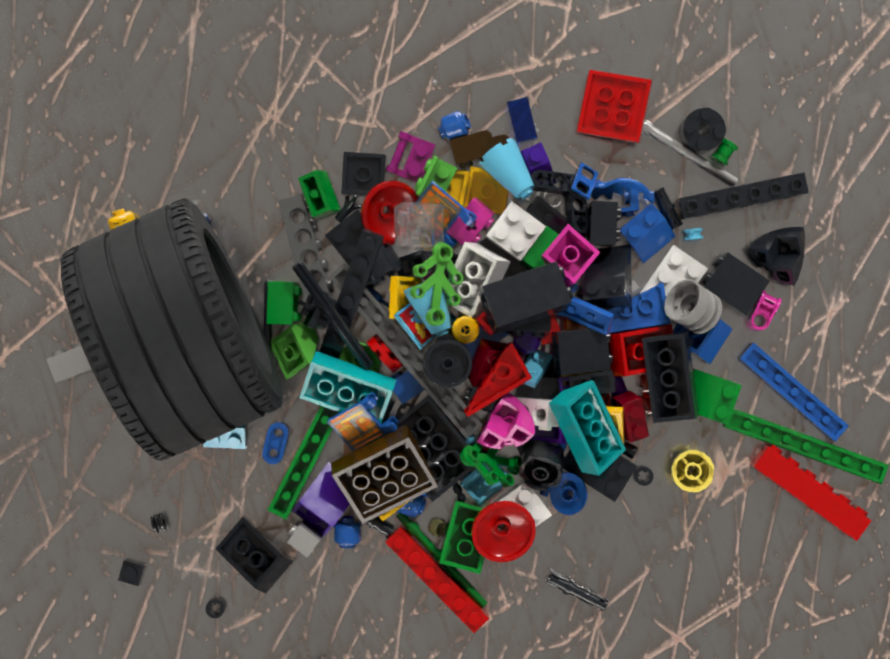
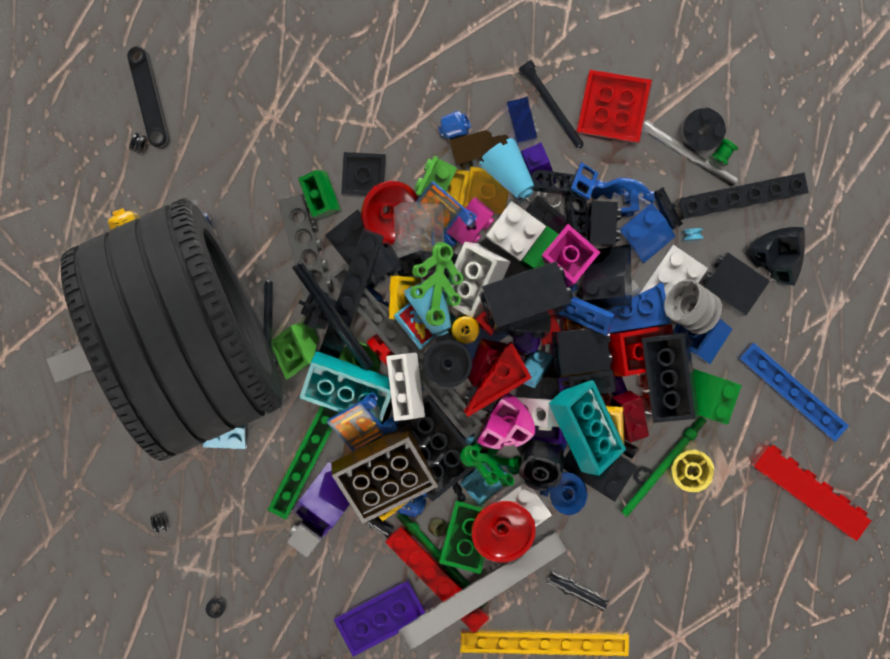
(131, 572): black plate -> none
(137, 143): none -> black bush
(147, 96): none -> black piece
(254, 555): black slope -> none
(275, 442): blue plate -> none
(283, 303): green container -> none
(347, 208): black bar -> none
(347, 532): blue head -> none
(379, 617): none -> dark purple plate
(405, 386): none -> white brick
(417, 159): magenta plate -> none
(481, 591): none -> light grey beam
(529, 70): none -> black piece
(544, 643): none -> yellow tile
(689, 435): none -> green bar
(765, 307): dark pink piece -> none
(807, 446): green tile -> none

